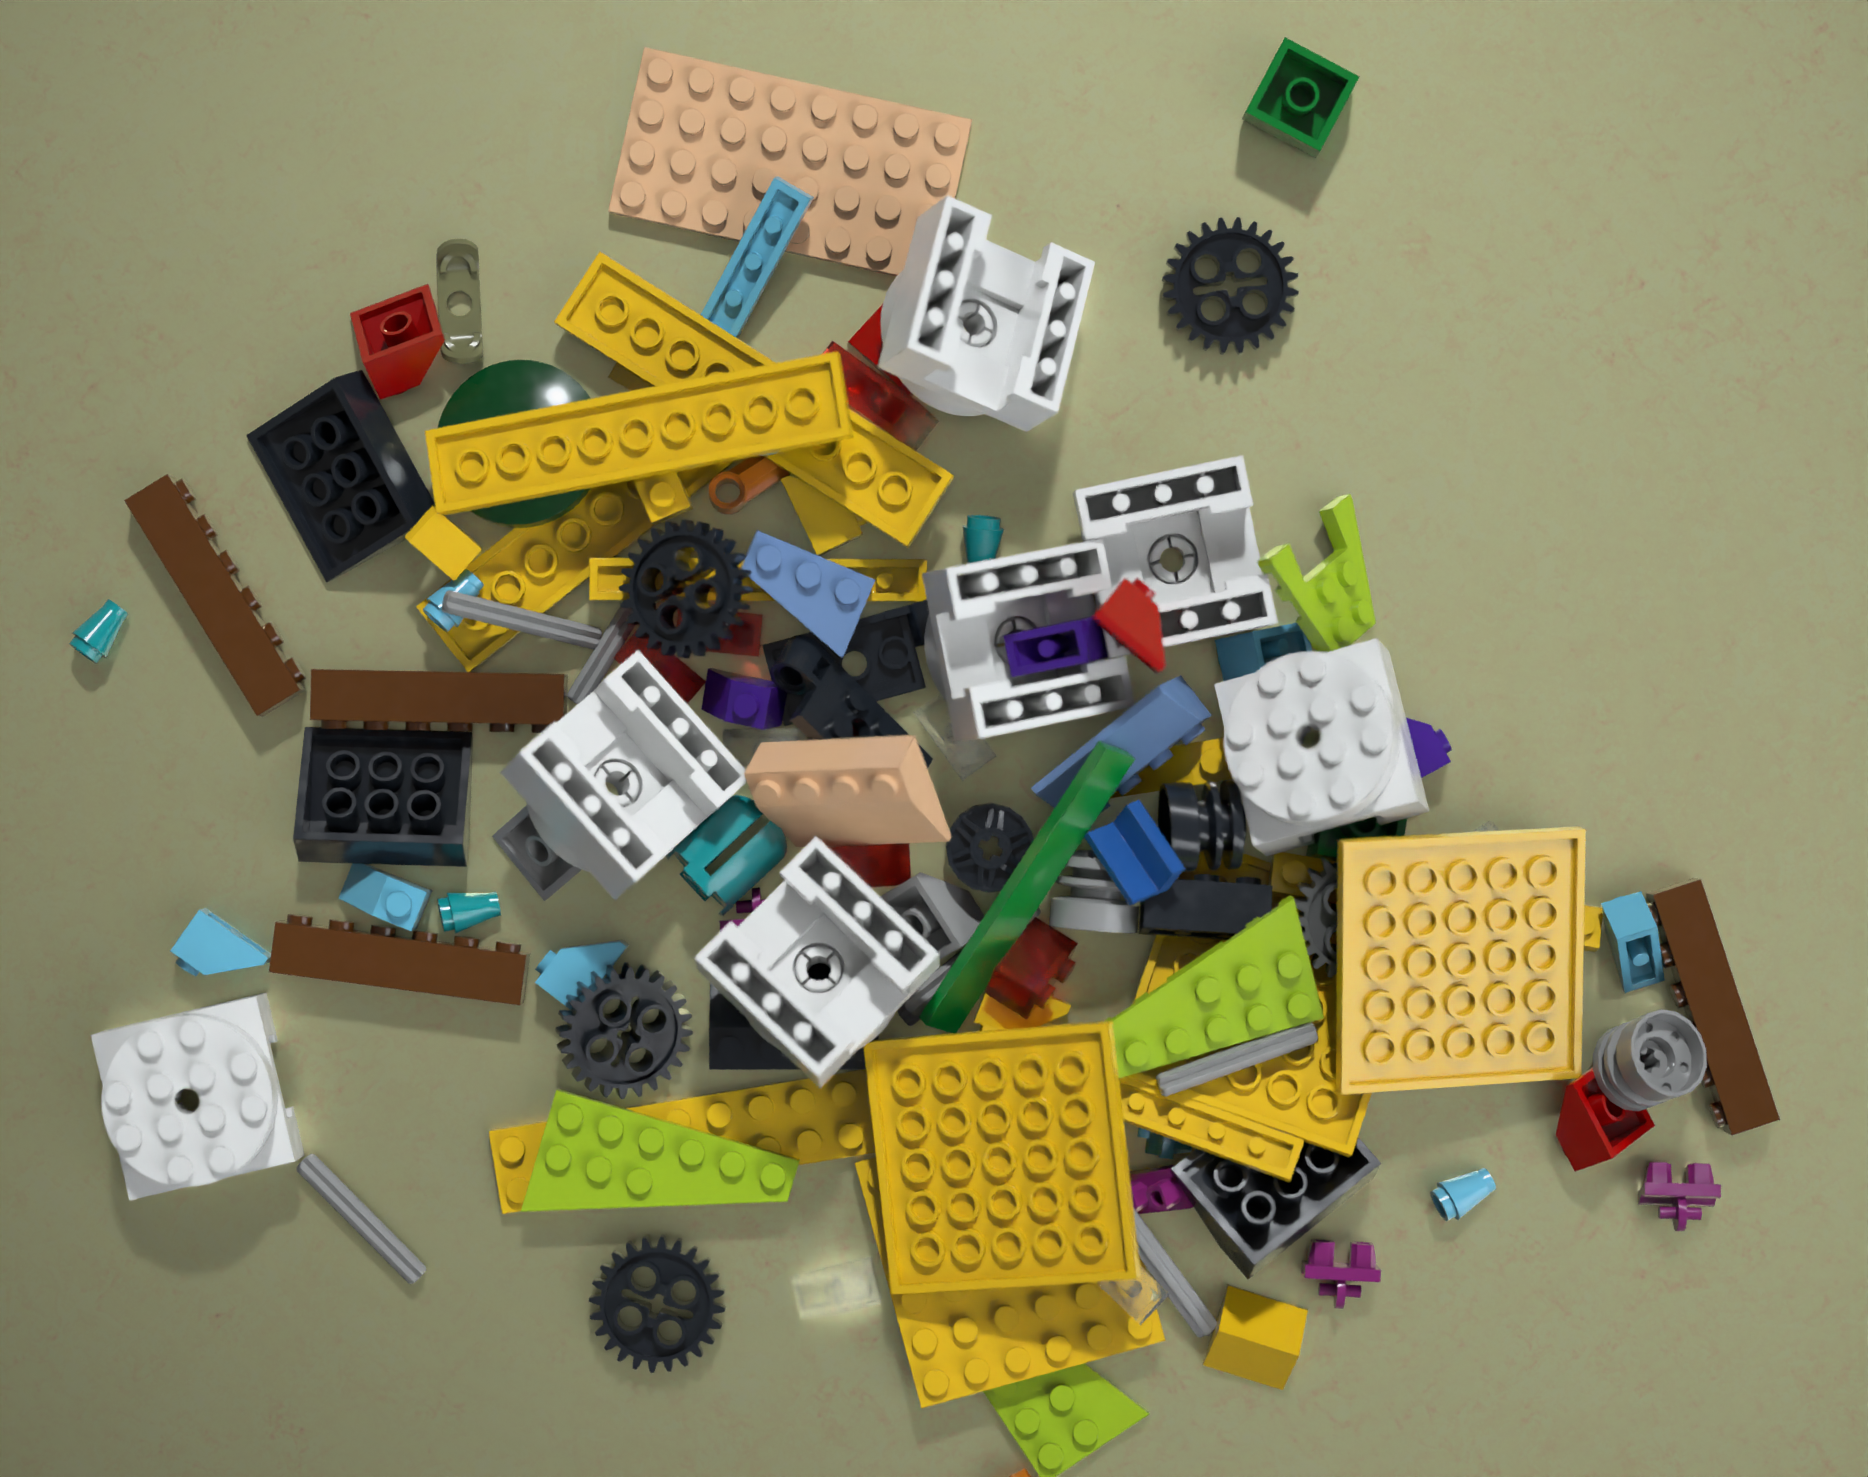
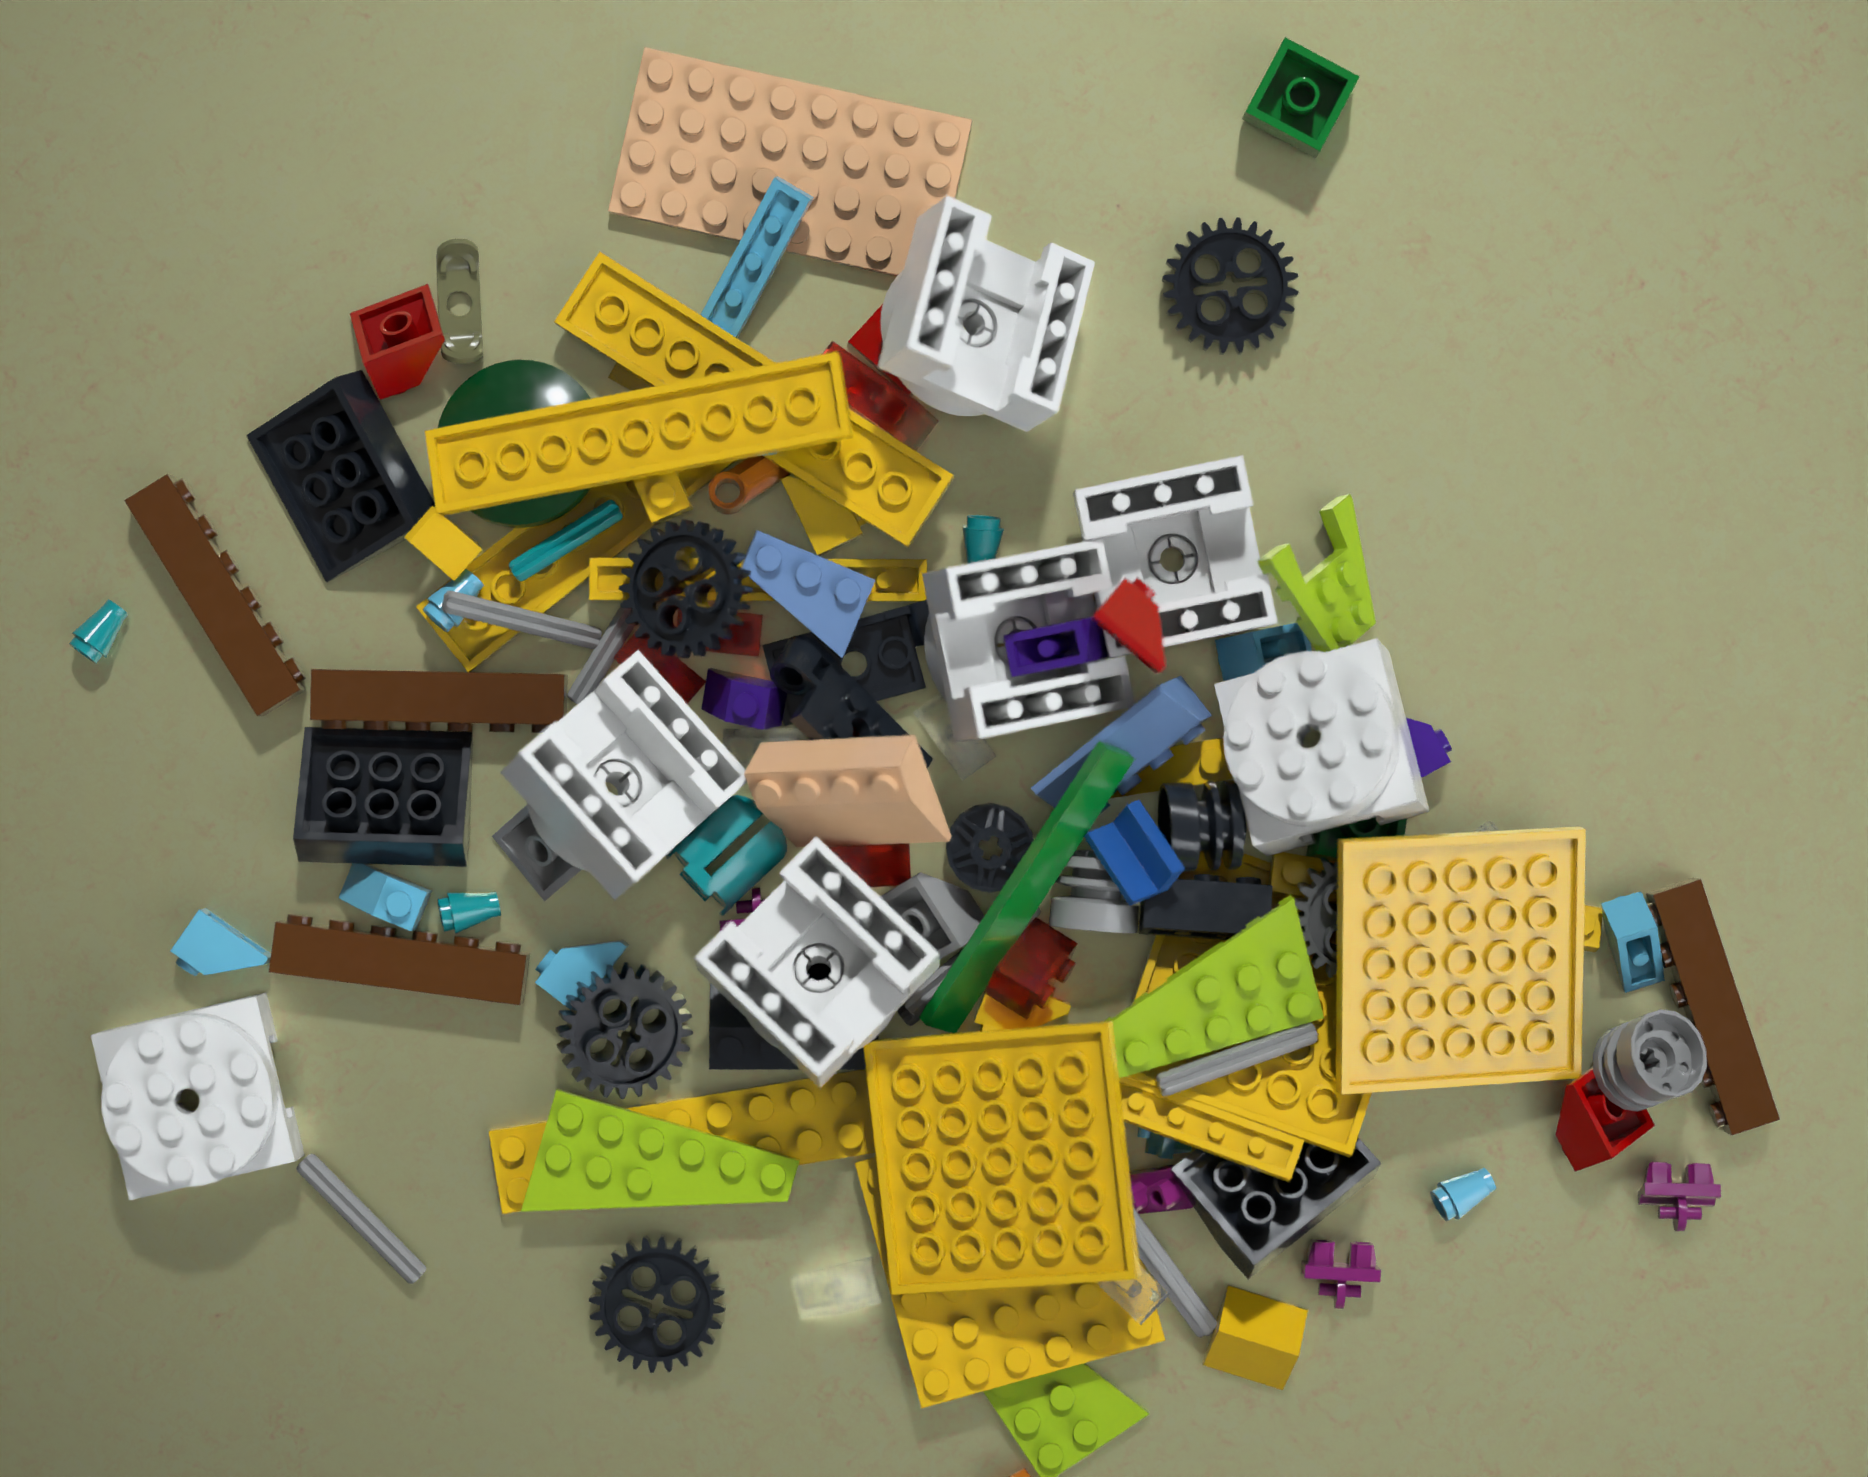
(565, 540): none -> teal axle

